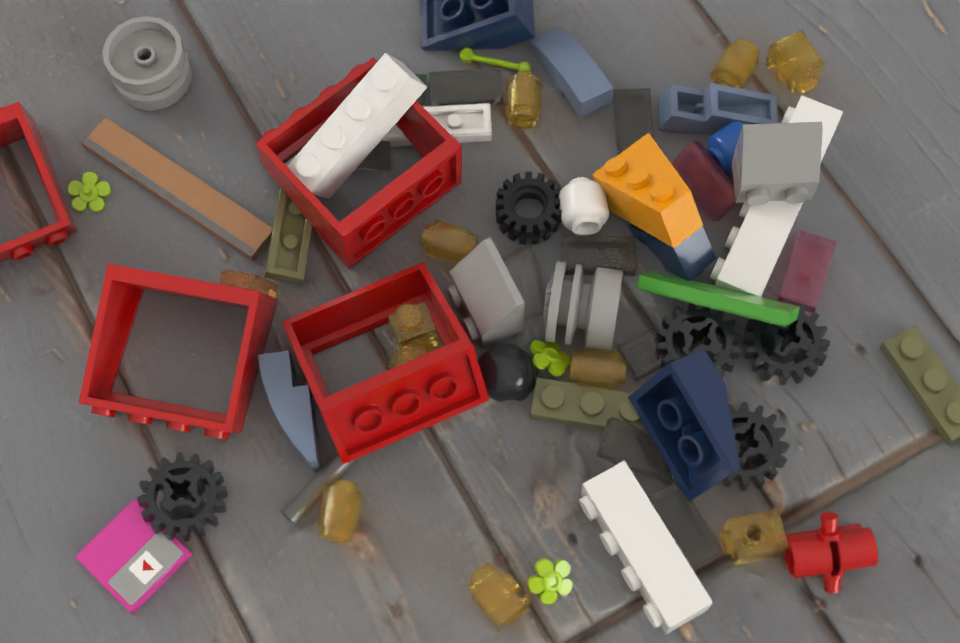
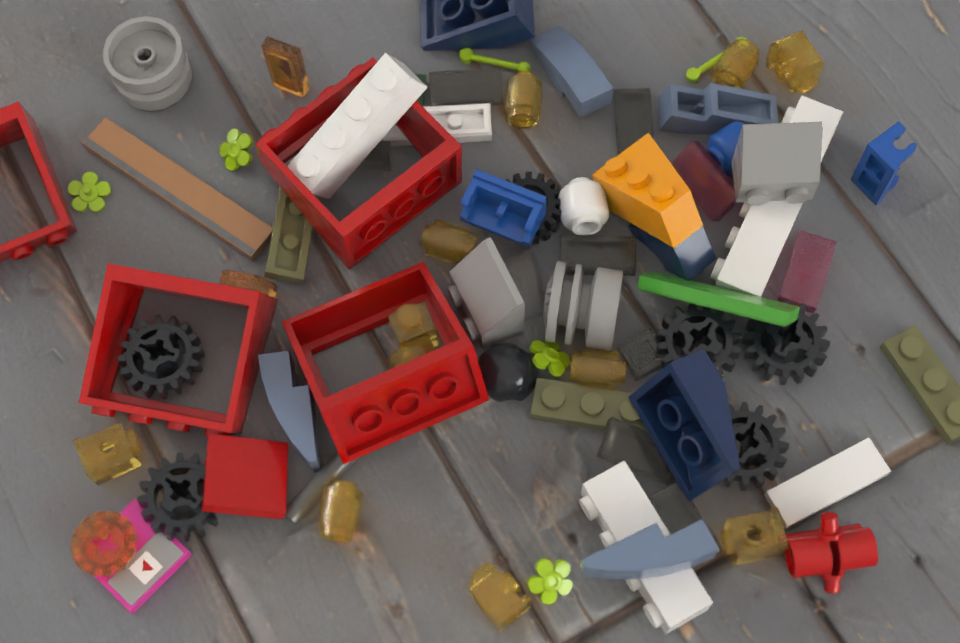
(98, 527): none -> clear orange gear
(107, 466): none -> clear yellow brick
(168, 370): none -> black gear
(236, 149): none -> lime plant
(245, 476): none -> red tile
(285, 66): none -> clear orange tile
(503, 208): none -> blue hinge
(652, 554): none -> sand blue slope
(693, 74): none -> lime hinge
(827, 483): none -> white tile
(880, 163): none -> blue hinge

